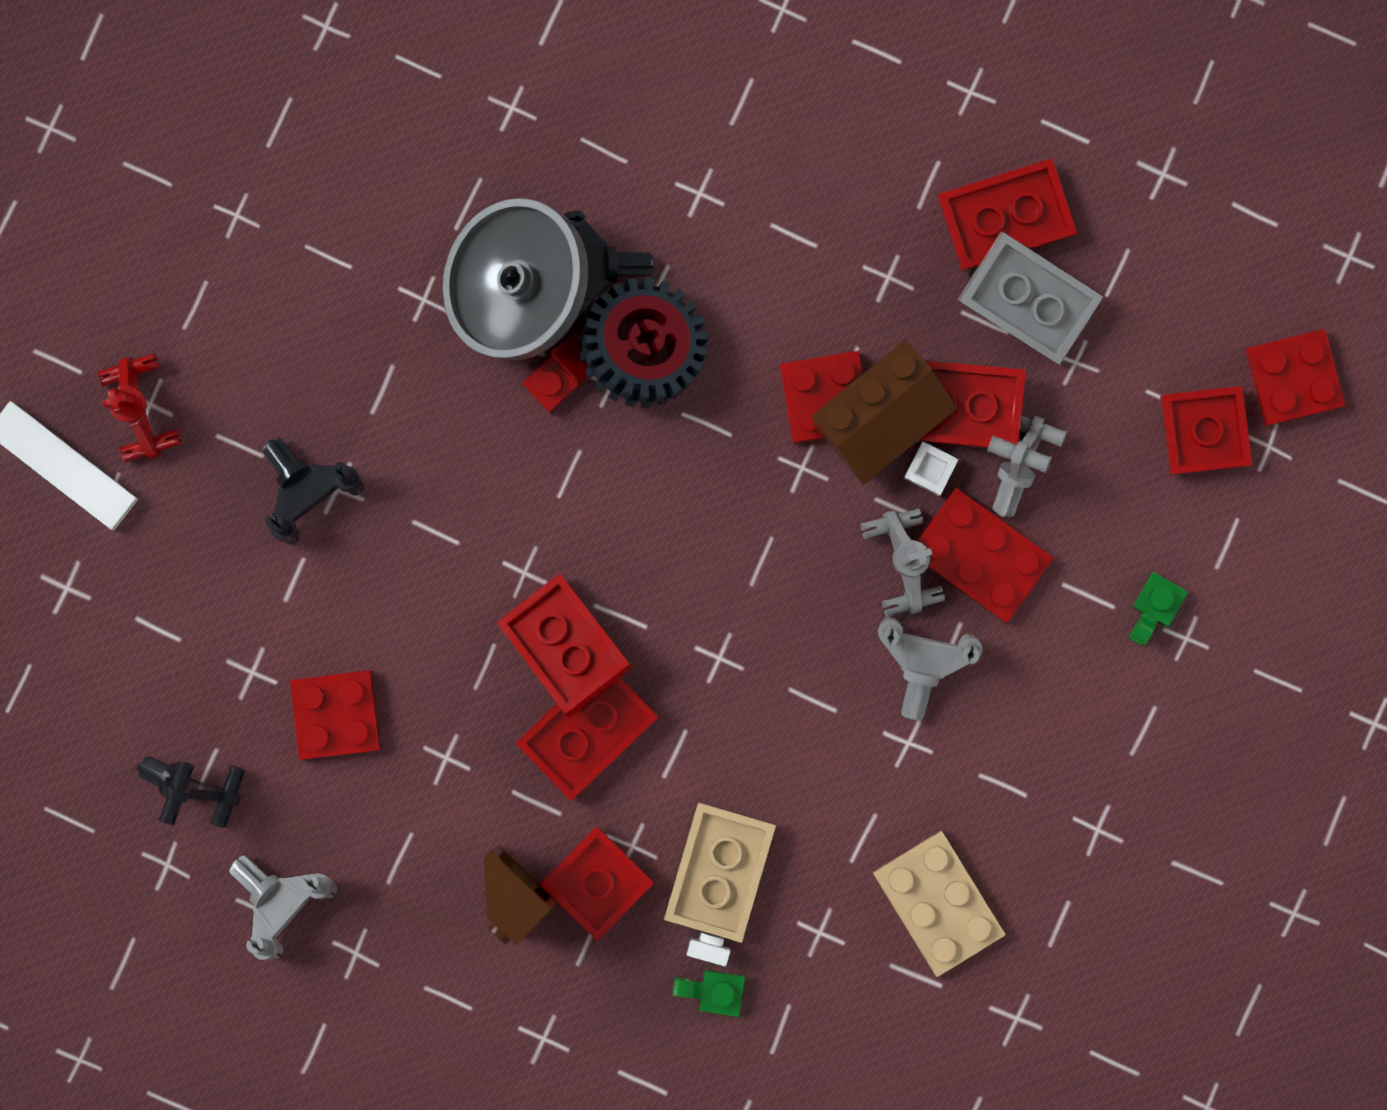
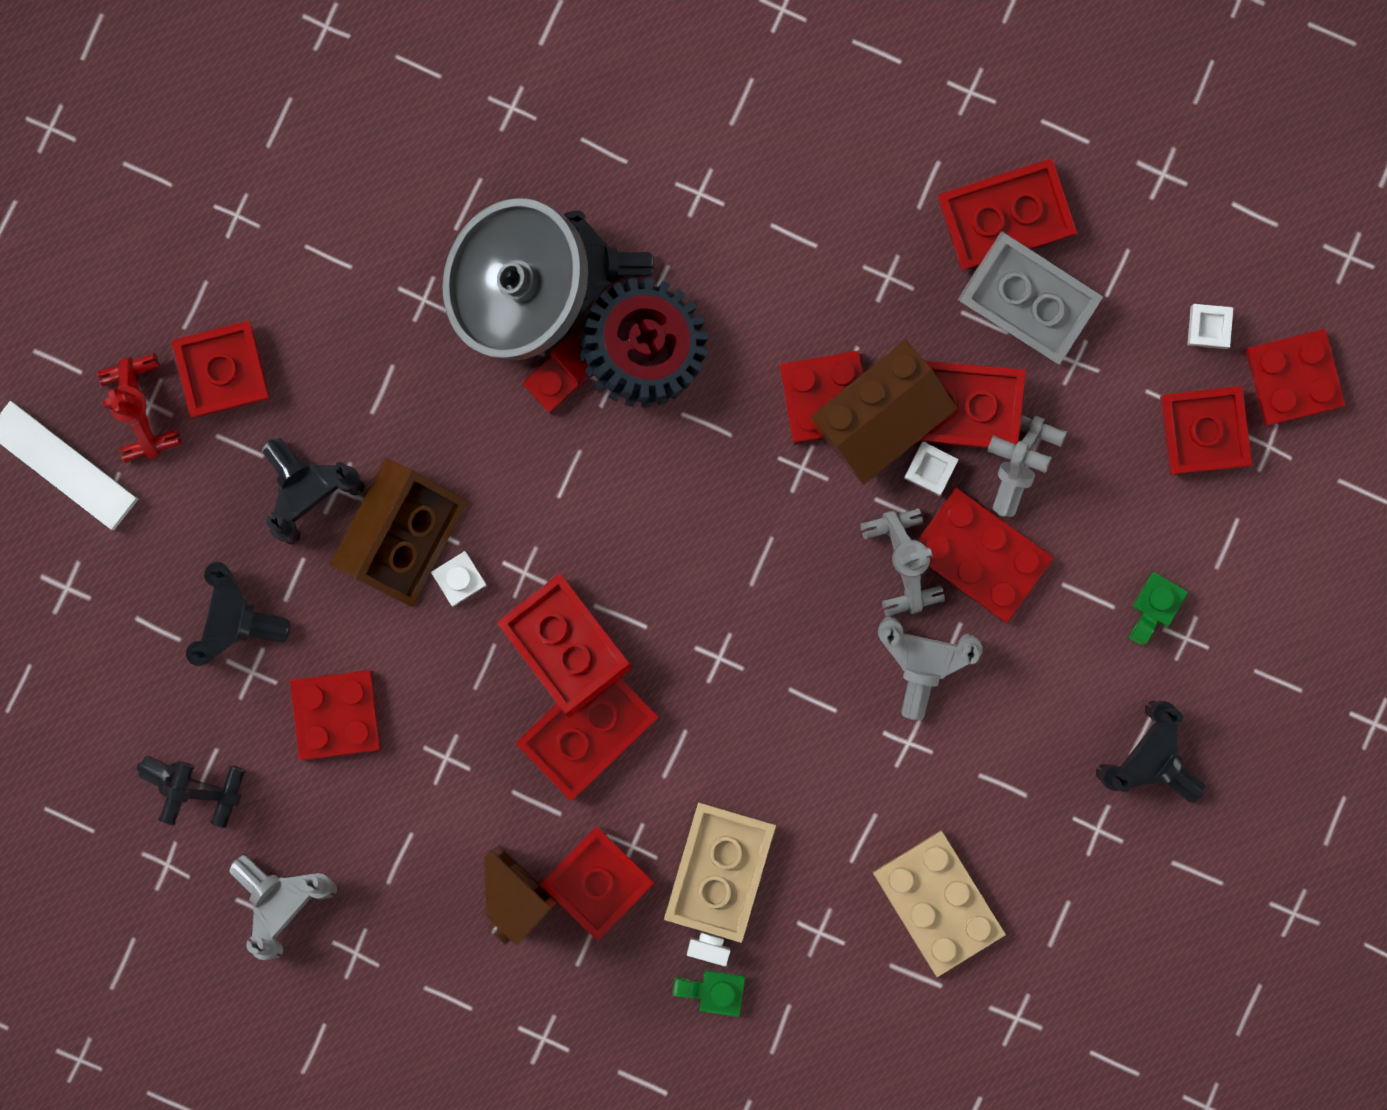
(220, 369): none -> red plate
(231, 619): none -> black axle
(398, 532): none -> reddish brown slope
(459, 578): none -> white plate
(1155, 758): none -> black axle
(1210, 326): none -> white plate

